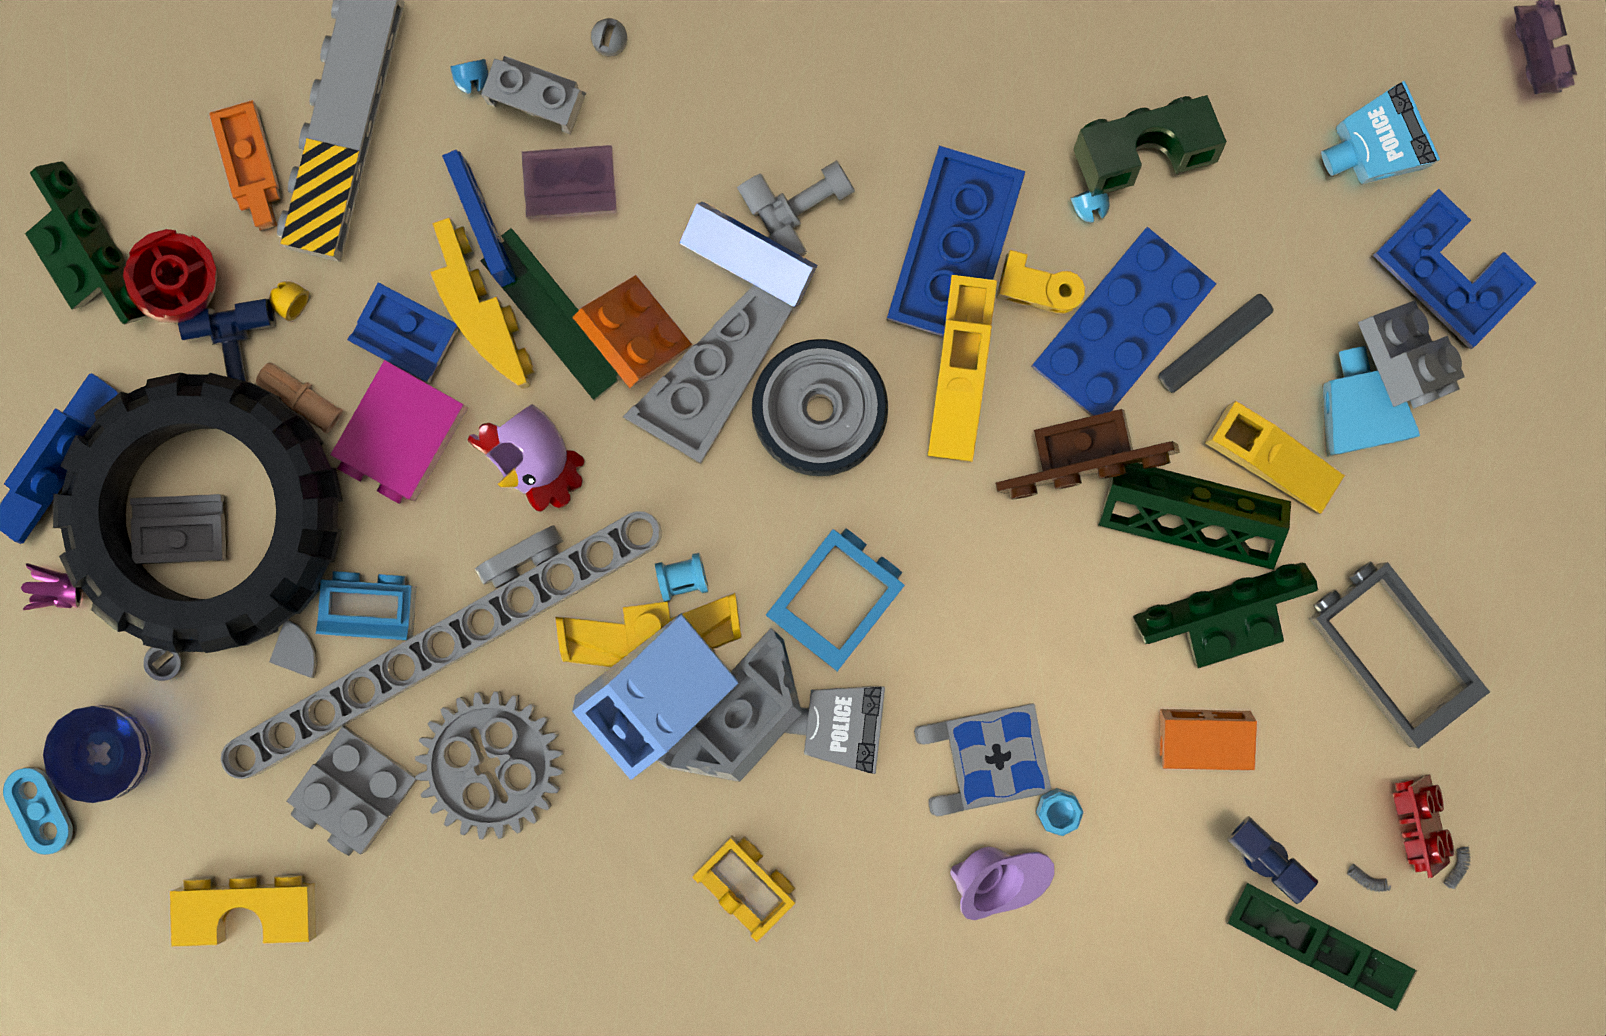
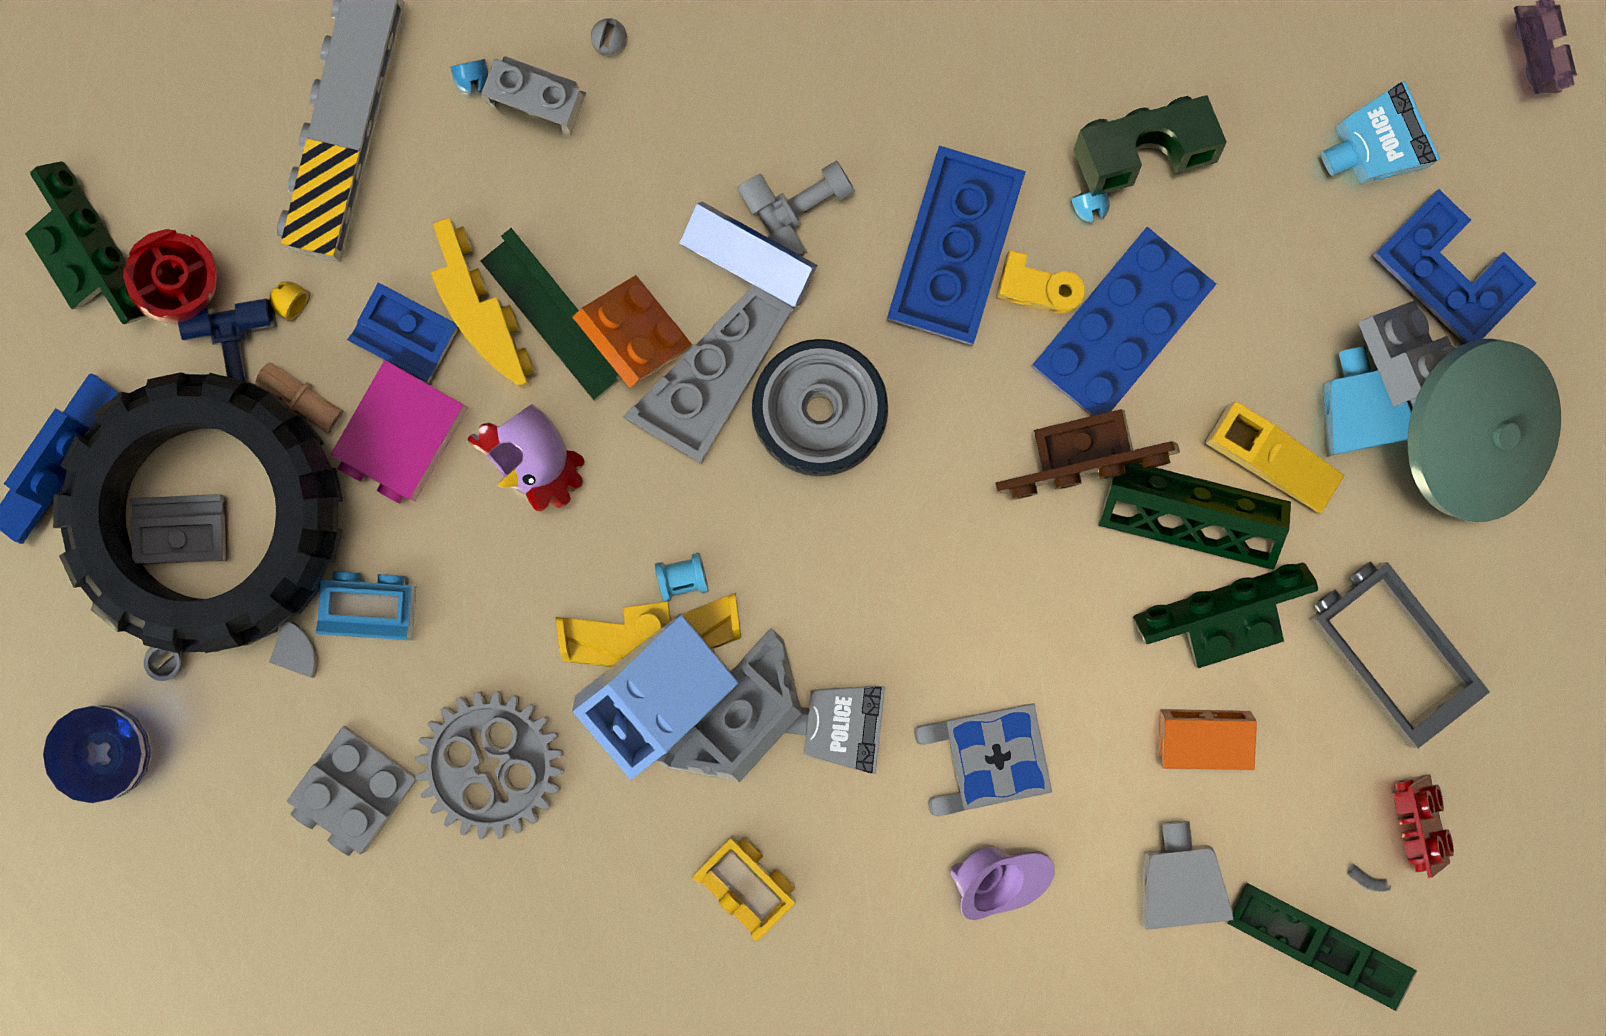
(35, 812): medium azure plate -> none
(54, 591): flat silver piece -> none
(247, 161): orange hinge -> none
(283, 908): yellow arch -> none
(420, 649): light grey beam -> none
(479, 218): blue tile -> none
(503, 566): light grey plate -> none
(569, 182): clear purple plate -> none
(852, 547): dark azure window -> none
(962, 368): yellow slope -> none
(1059, 812): medium azure tile -> none
(1182, 883): none -> light grey torso
(1216, 343): dark grey axle -> none
(1271, 860): dark blue bar -> none
(1460, 866): light grey leg -> none
(1484, 430): none -> sand green dish

